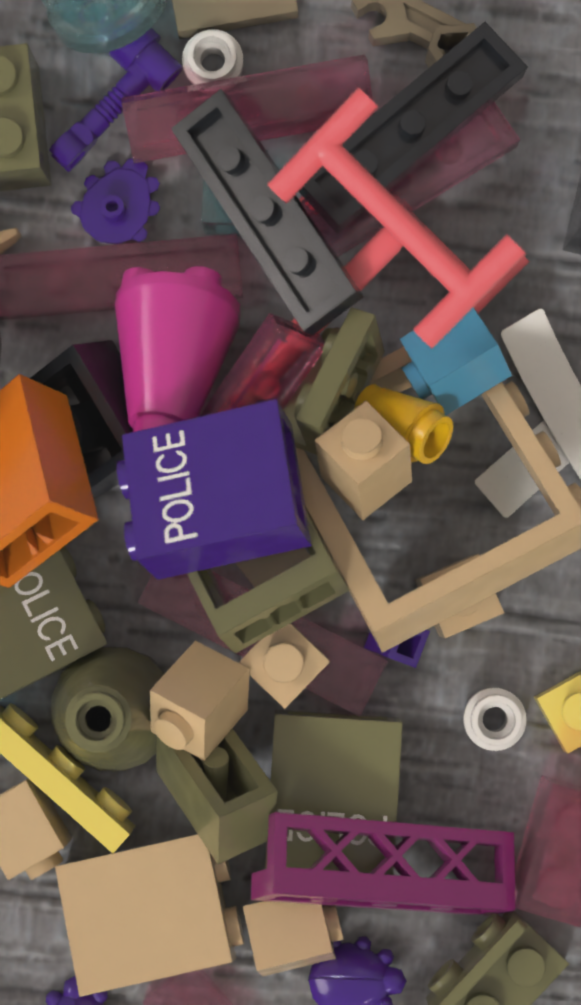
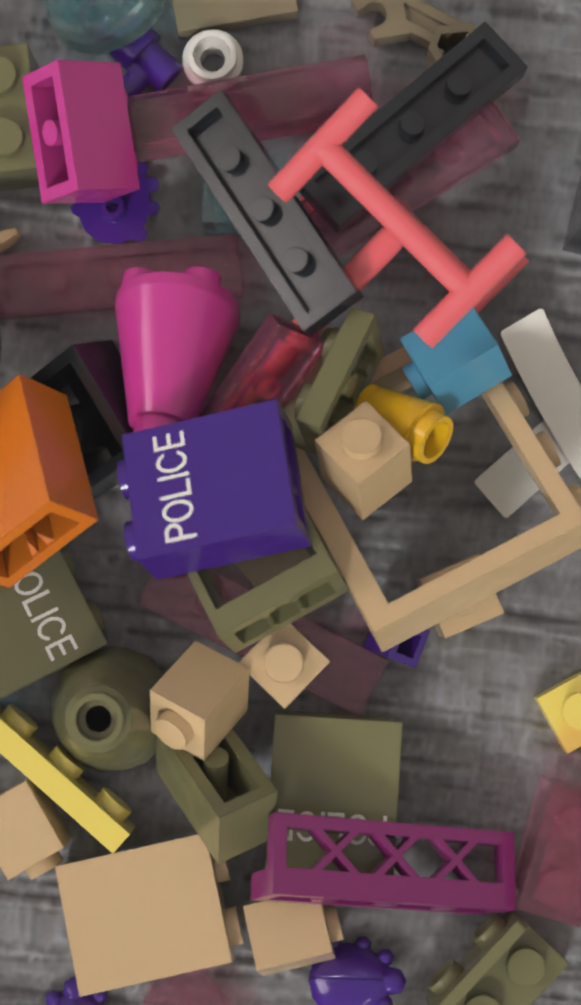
(81, 131): none -> dark pink brick
(513, 725): white plate -> none

